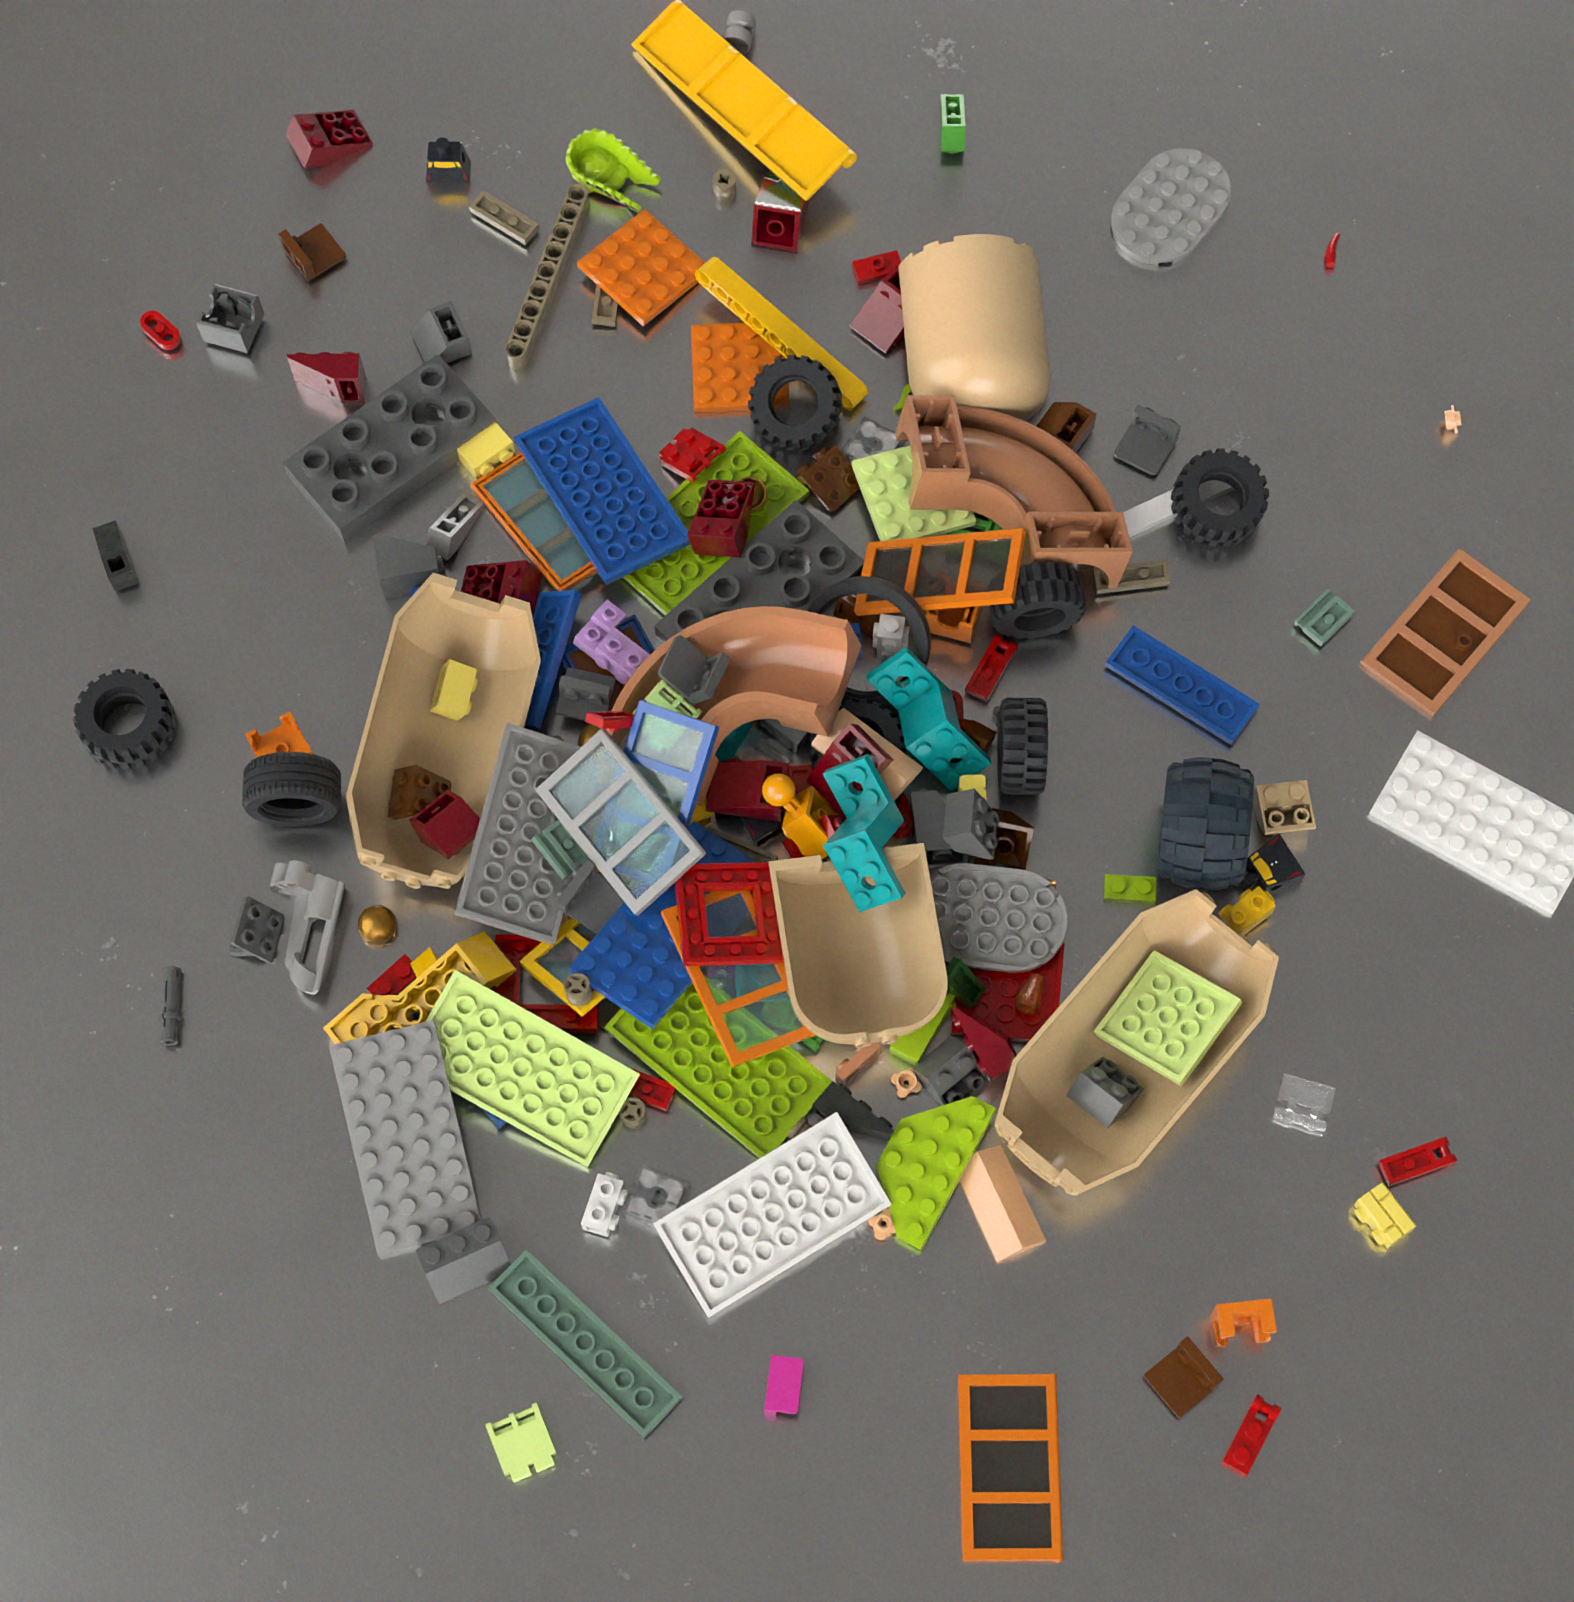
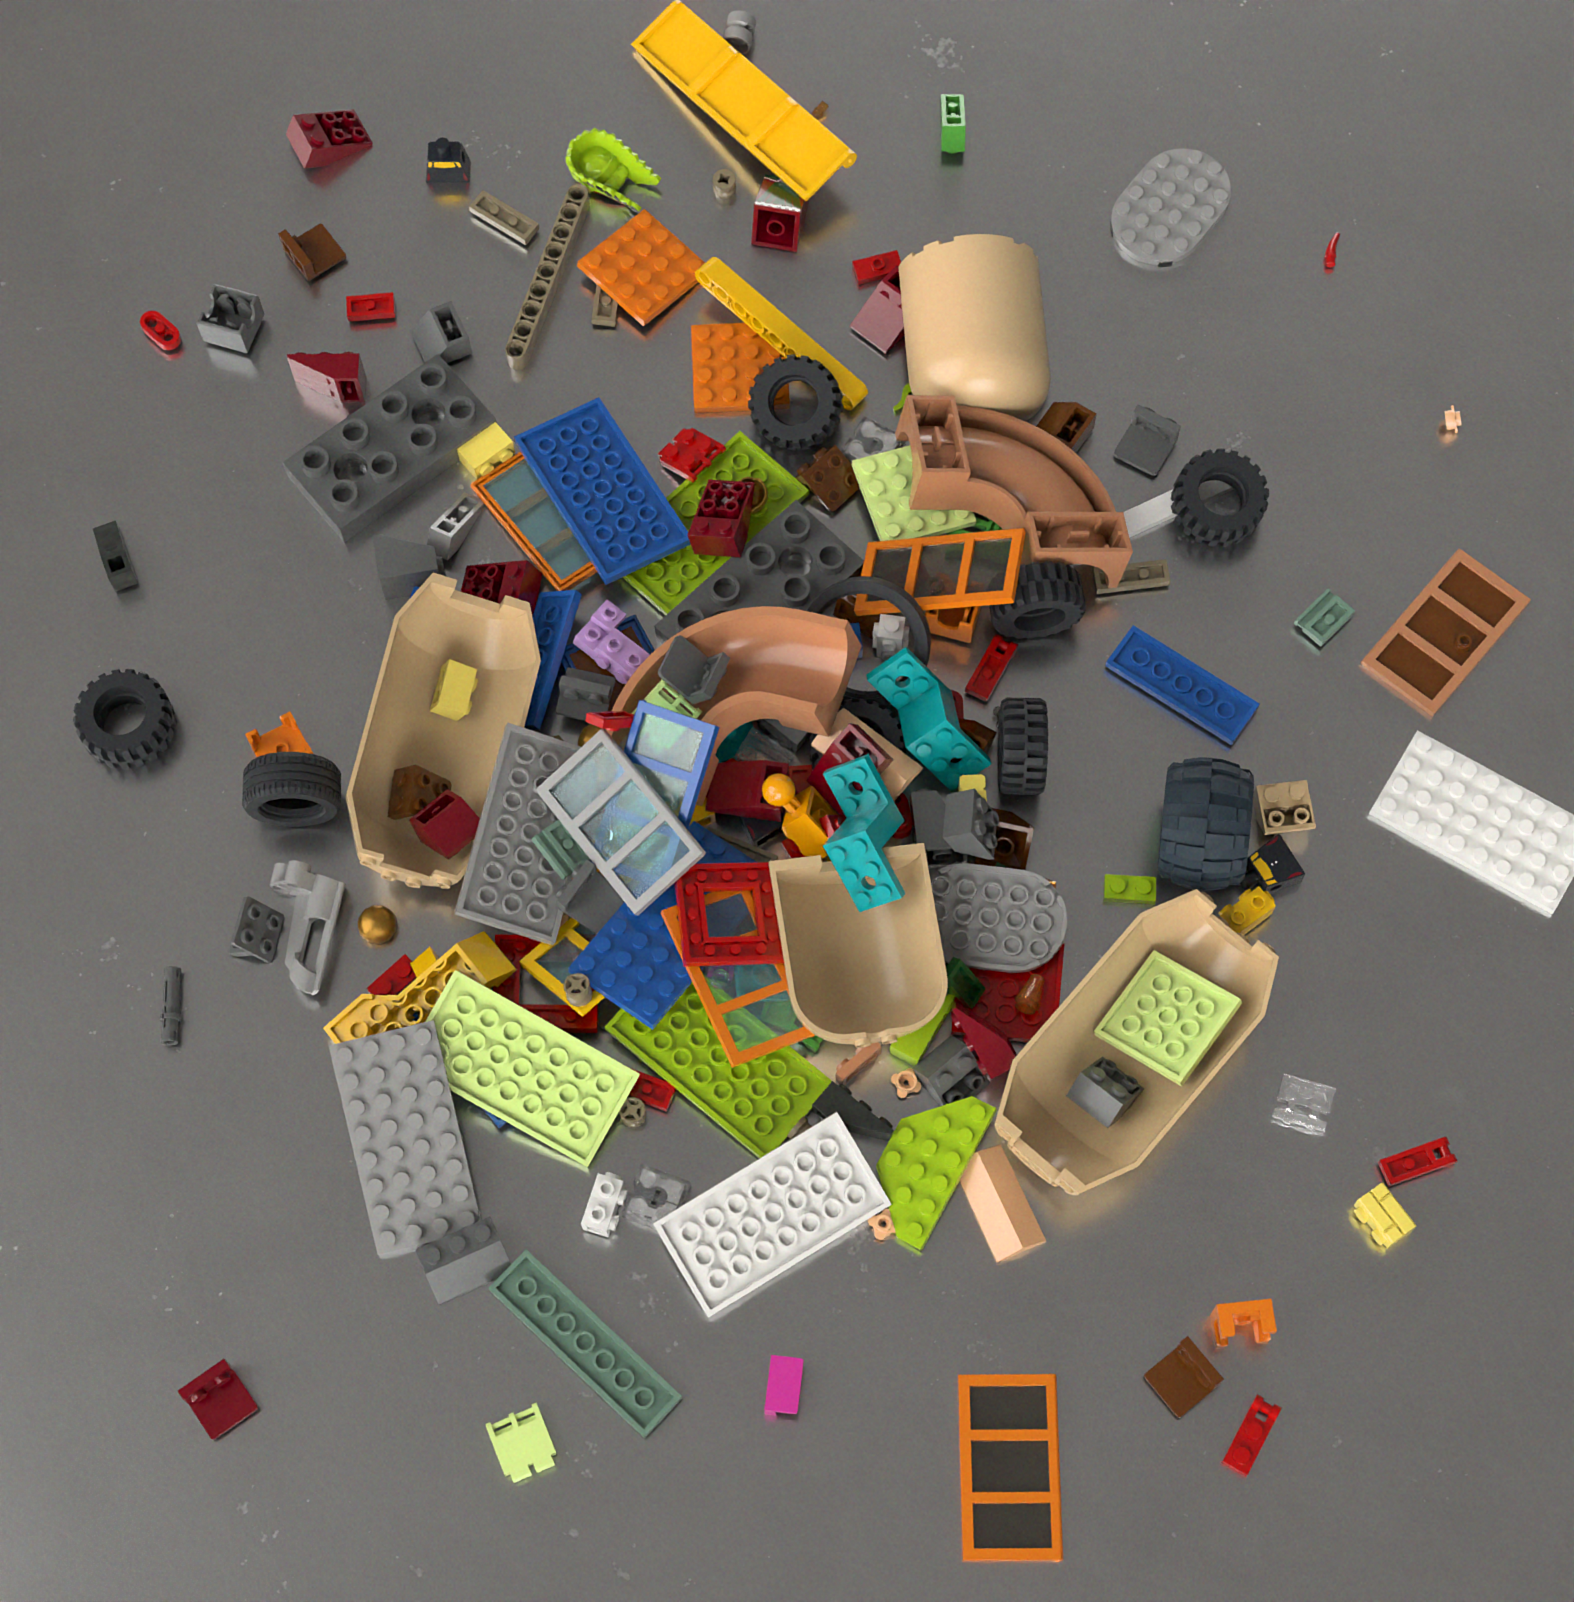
(218, 1399): none -> dark red bracket
(370, 306): none -> red plate
(819, 111): none -> clear orange helmet

